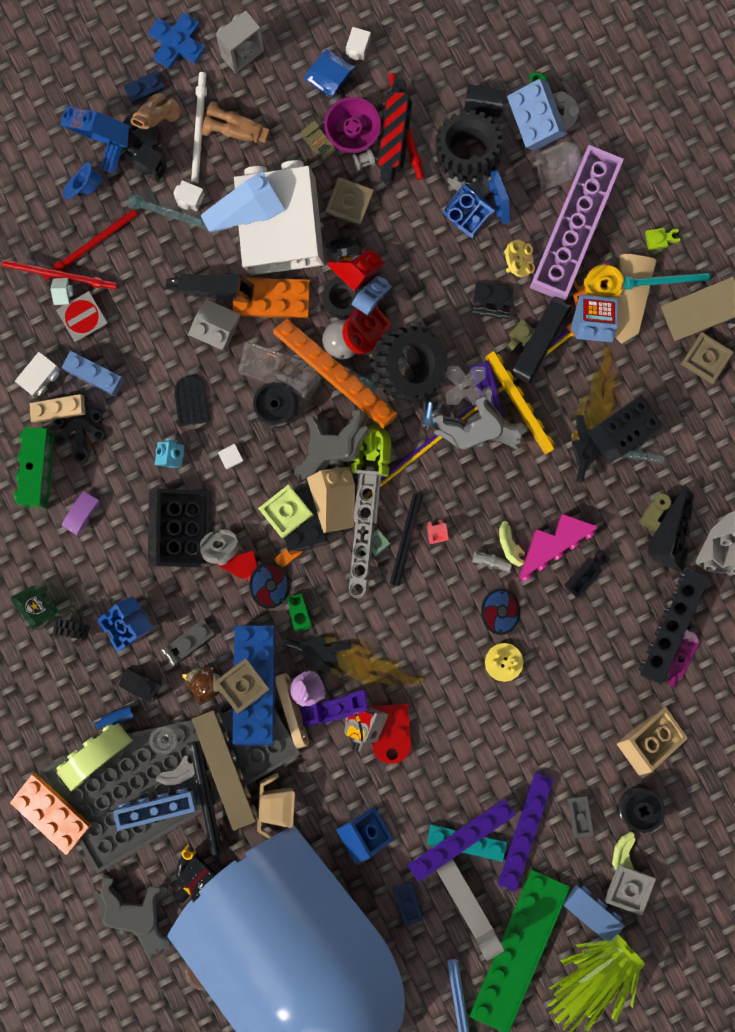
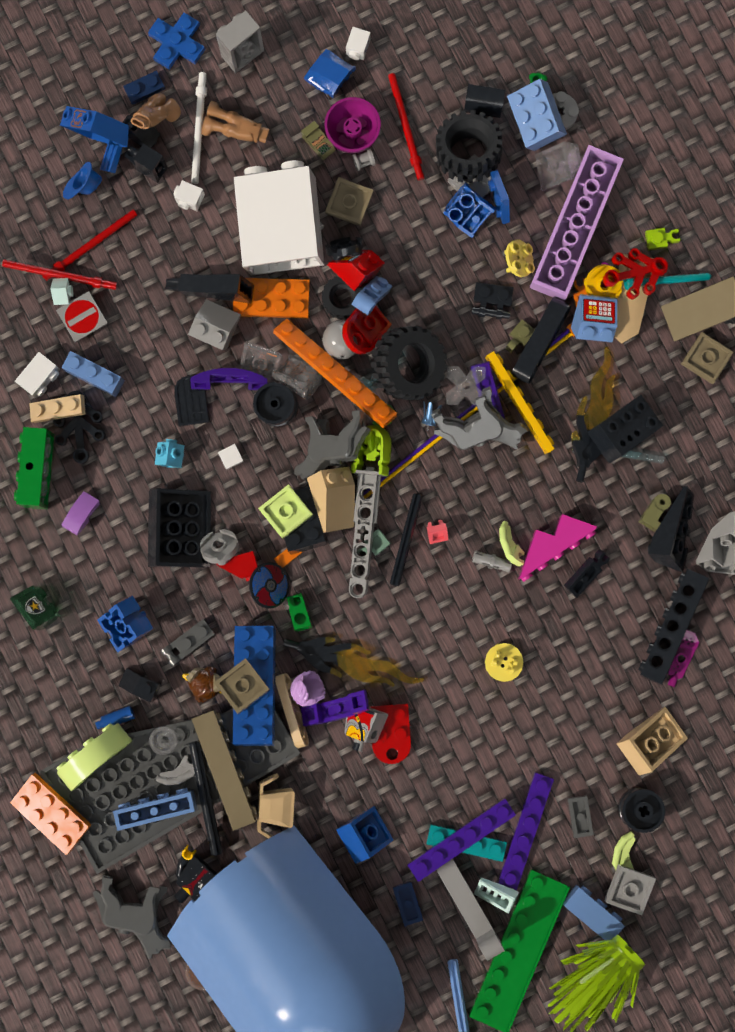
(71, 629): black tyre -> none
(137, 202): clear light blue piece -> none
(227, 375): none -> dark purple slope
(247, 203): light blue wedge -> none
(394, 132): black hinge -> none
(499, 902): none -> light aqua slope
(500, 611): shield -> none
(636, 271): none -> red plant

